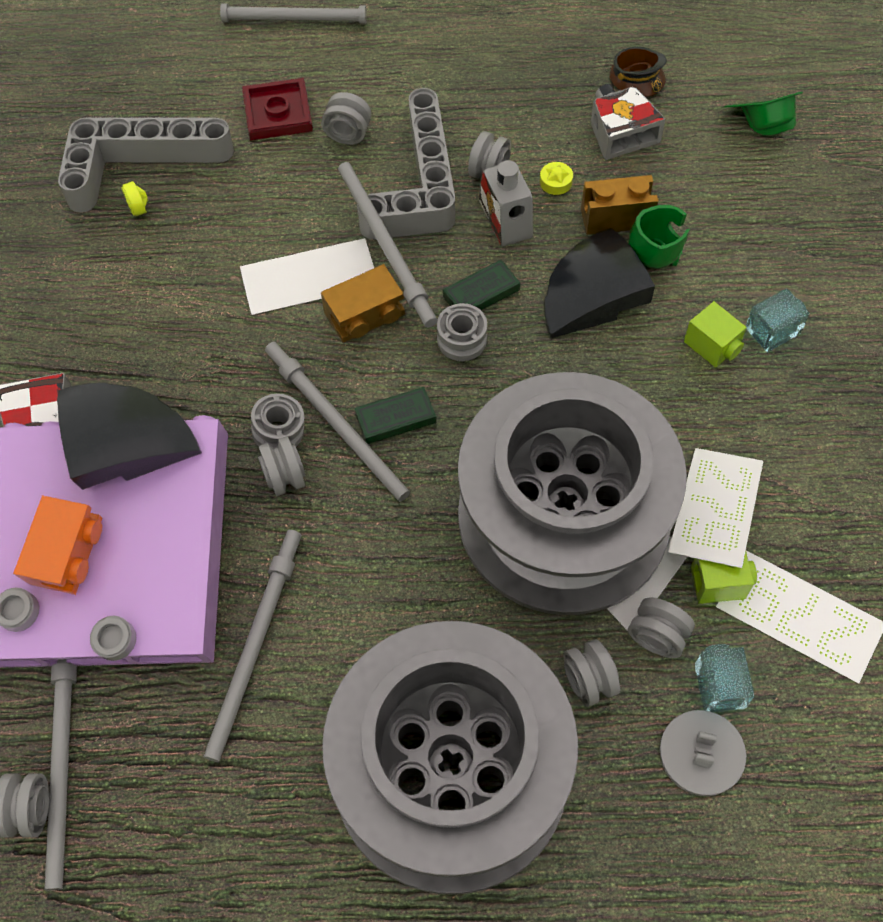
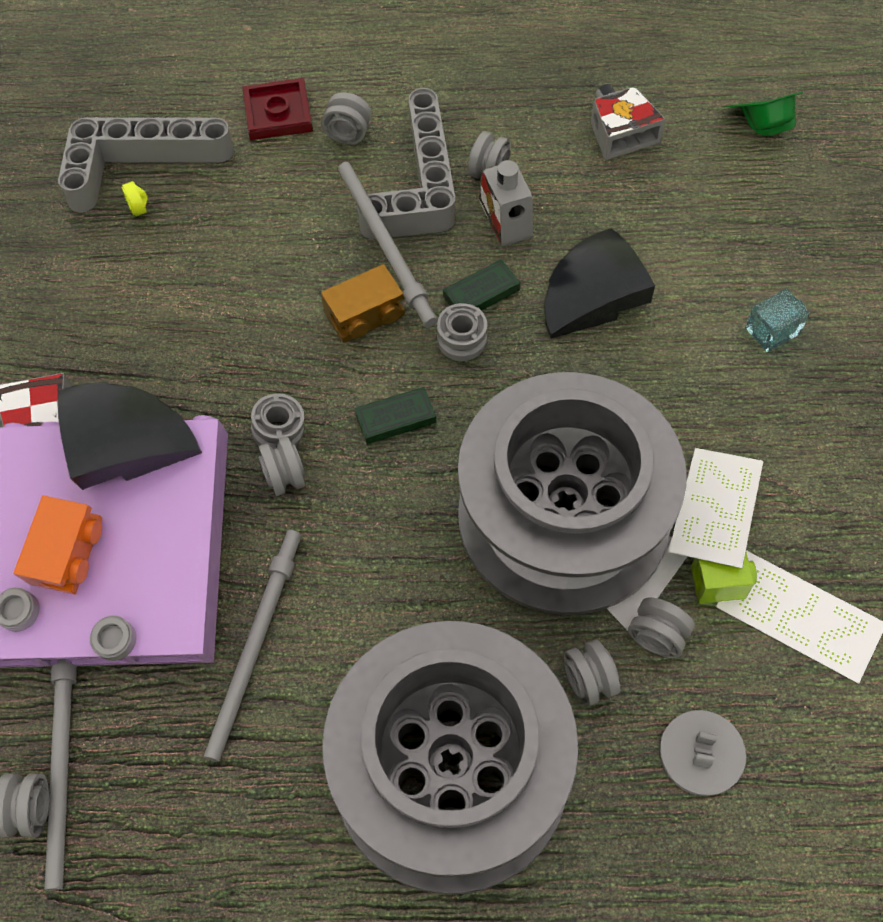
(287, 13): light grey bar -> none
(293, 373): light grey bar -> none
(303, 275): white sticker -> none
(556, 178): neon yellow tile -> none
(615, 202): pearl gold brick -> none
(639, 69): piece -> none
(655, 238): green helmet -> none
(715, 334): lime brick -> none
(724, 678): clear light blue brick -> none

